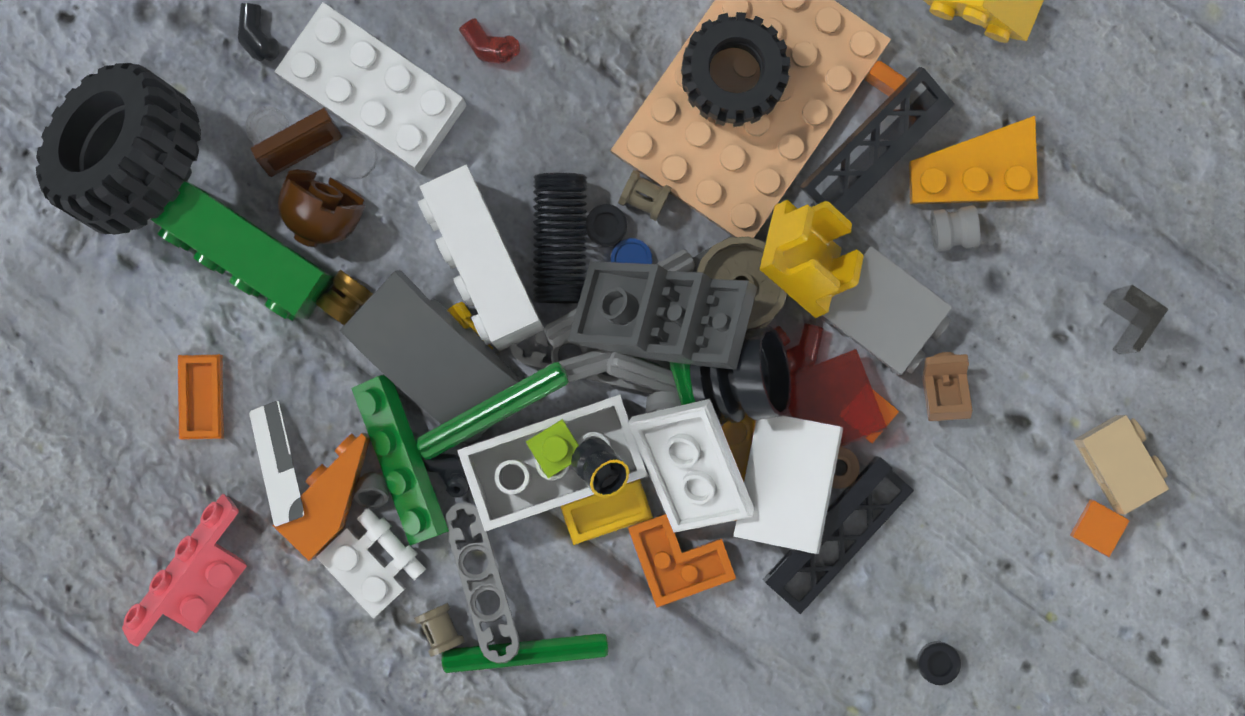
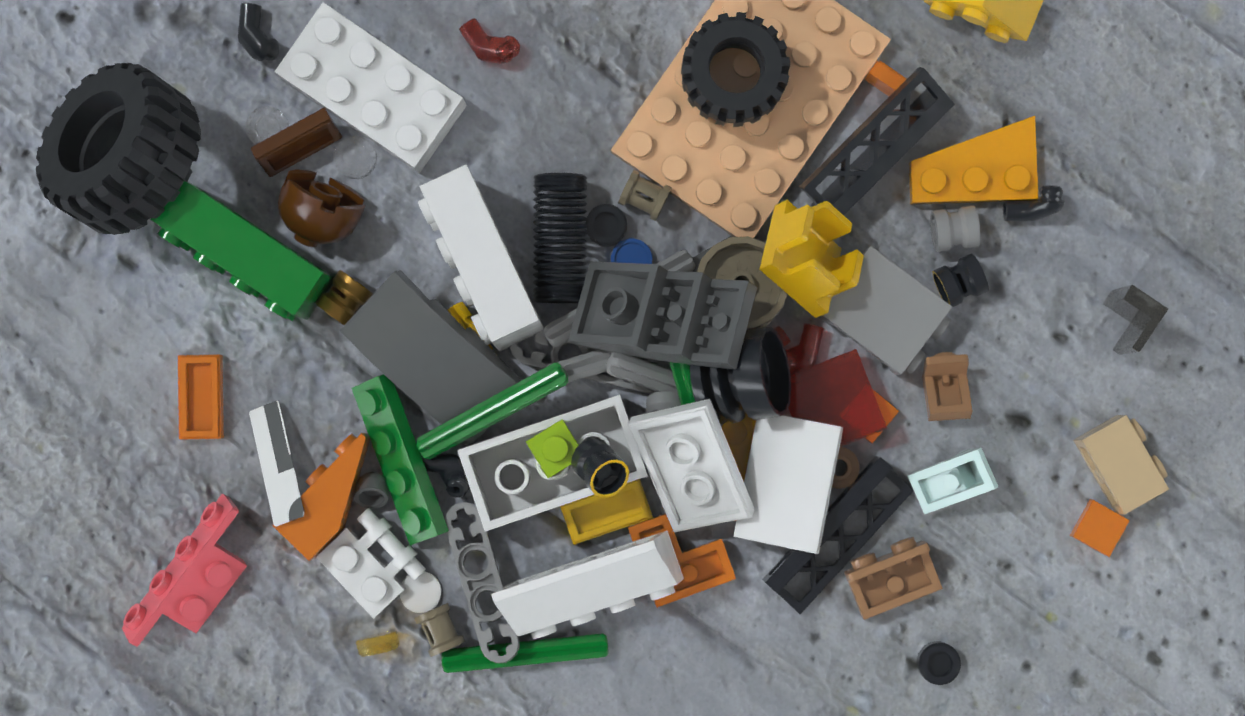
(377, 643): none -> clear yellow tile
(422, 593): none -> white piece
(590, 585): none -> white slope
(892, 578): none -> medium nougat bracket
(953, 480): none -> light aqua slope
(960, 280): none -> black wheel
(1033, 210): none -> black arm

